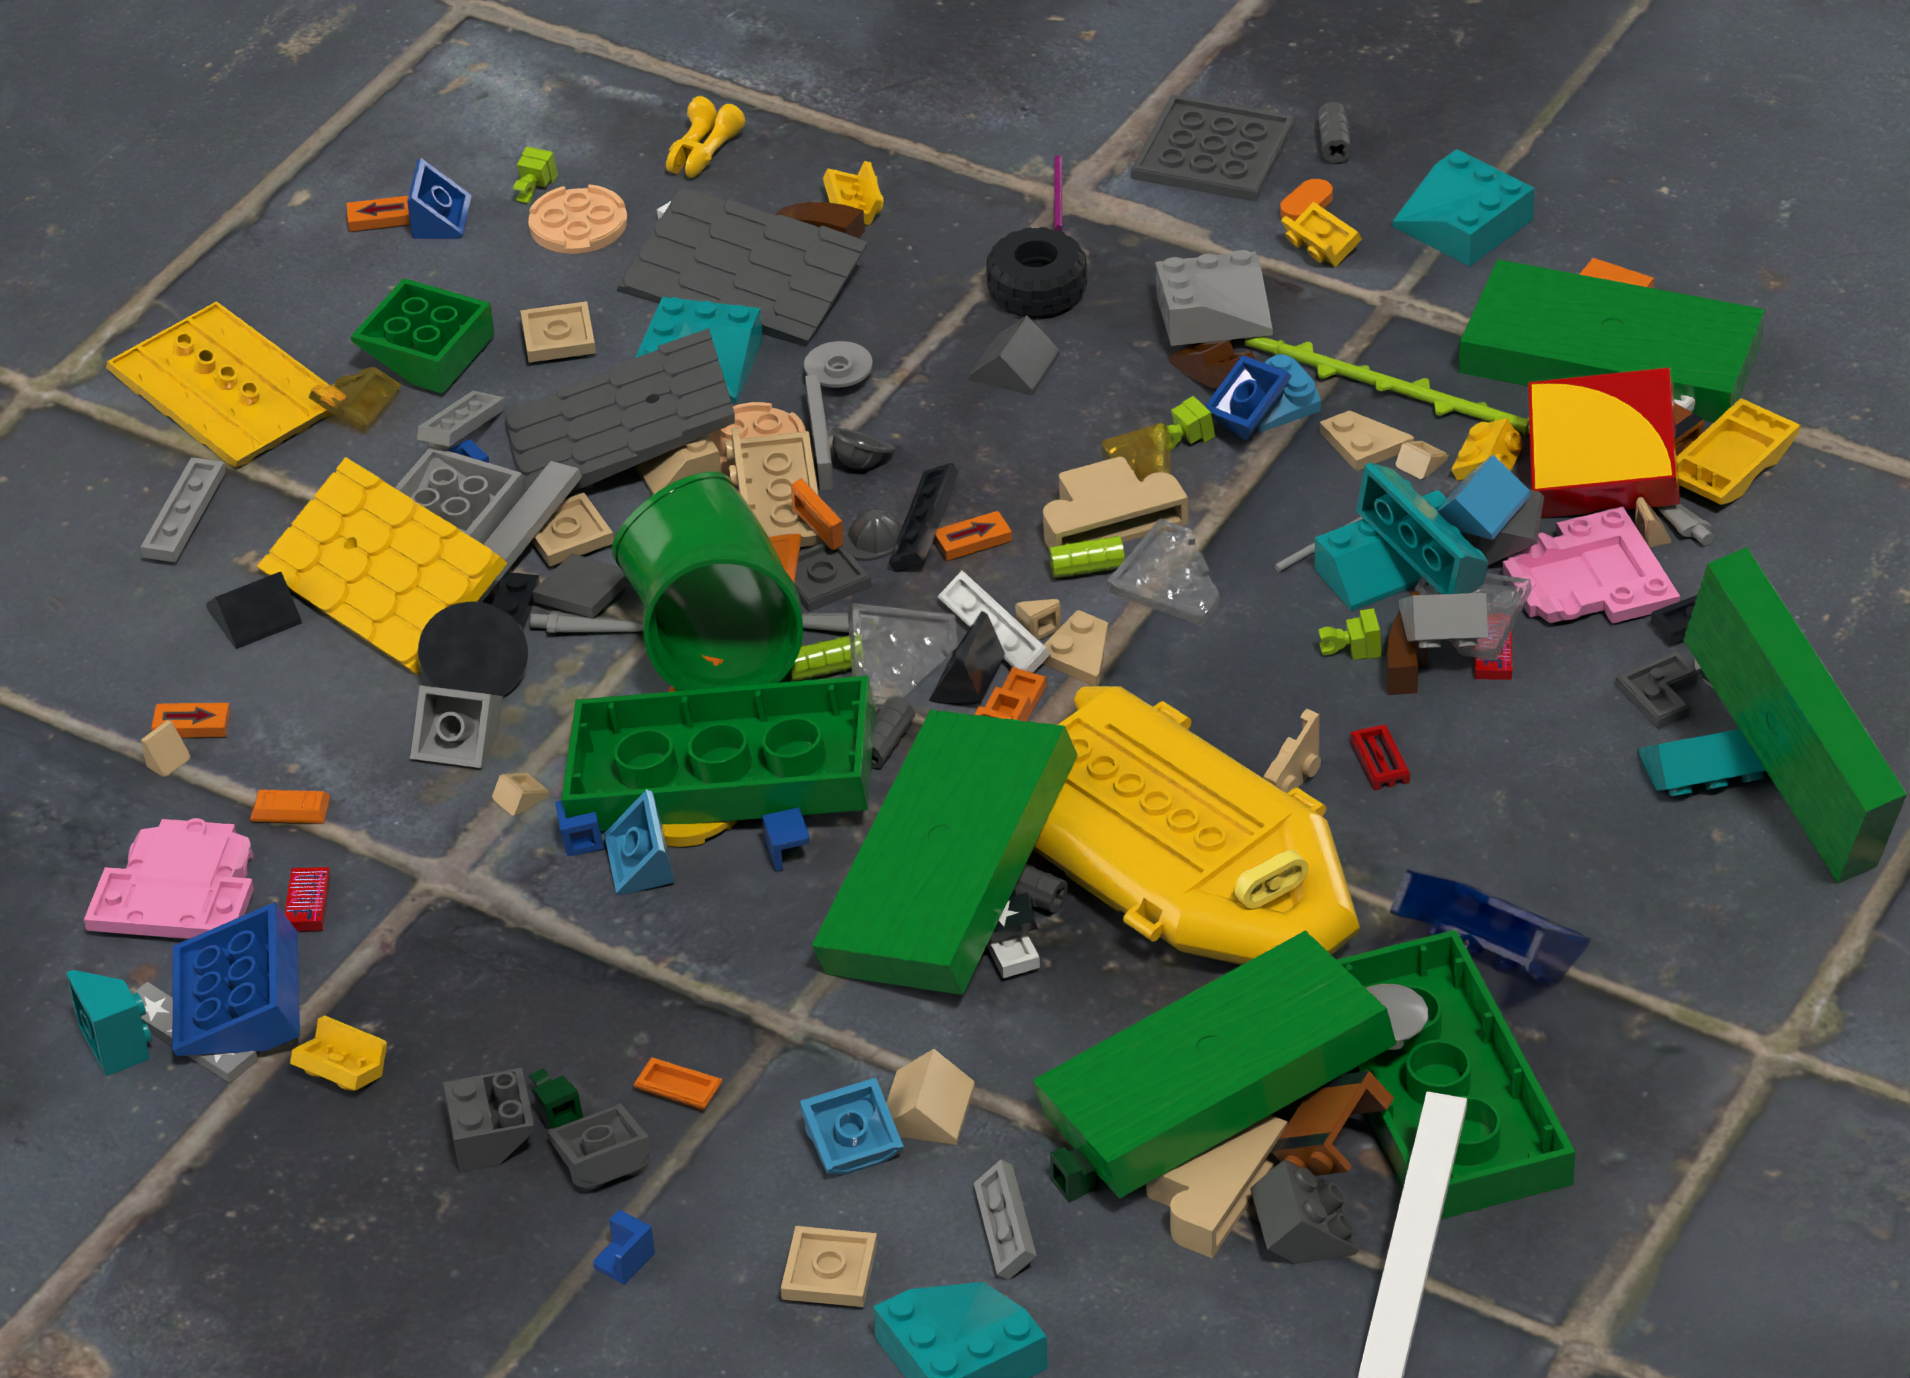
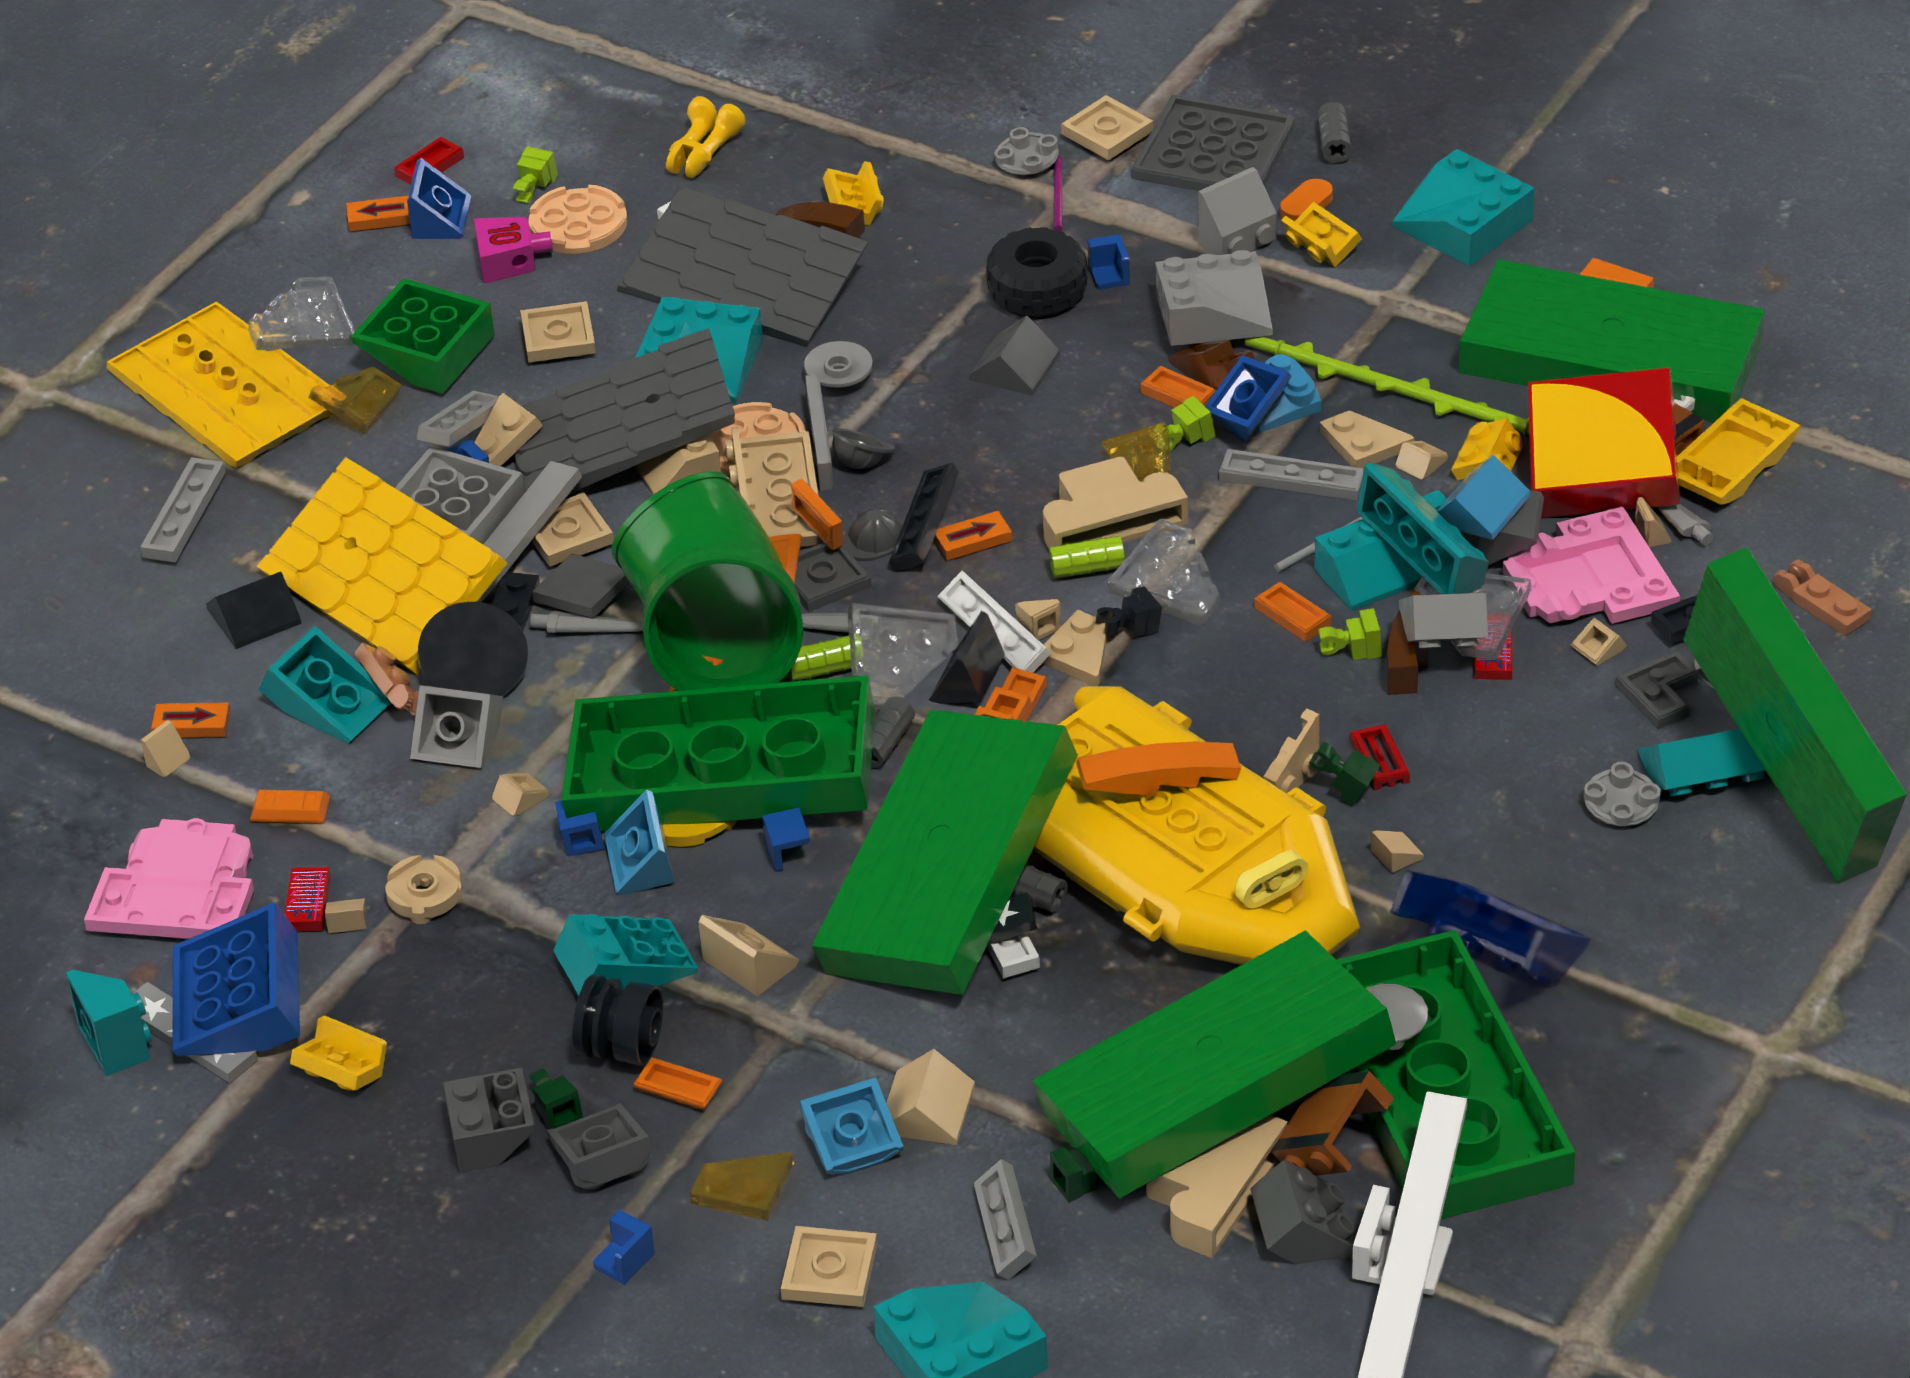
(303, 318): none -> clear plate
(324, 687): none -> teal slope
(345, 915): none -> tan slope
(388, 677): none -> nougat hinge
(423, 904): none -> tan plate
(439, 154): none -> red tile
(506, 430): none -> tan wing
(508, 247): none -> dark pink torso
(618, 1020): none -> black wheel
(622, 949): none -> teal slope
(743, 954): none -> tan slope
(743, 1185): none -> clear yellow wing
(1027, 152): none -> light grey dish
(1107, 127): none -> tan plate
(1108, 262): none -> blue panel
(1138, 615): none -> black piece
(1148, 766): none -> orange slope
(1174, 388): none -> orange tile
(1236, 214): none -> light grey slope
(1291, 474): none -> light grey tile
(1292, 611): none -> orange tile
(1351, 776): none -> dark green piece
(1374, 1239): none -> white bracket
(1394, 849): none -> tan slope
(1598, 642): none -> tan slope
(1621, 796): none -> light grey dish
(1822, 598): none -> nougat hinge

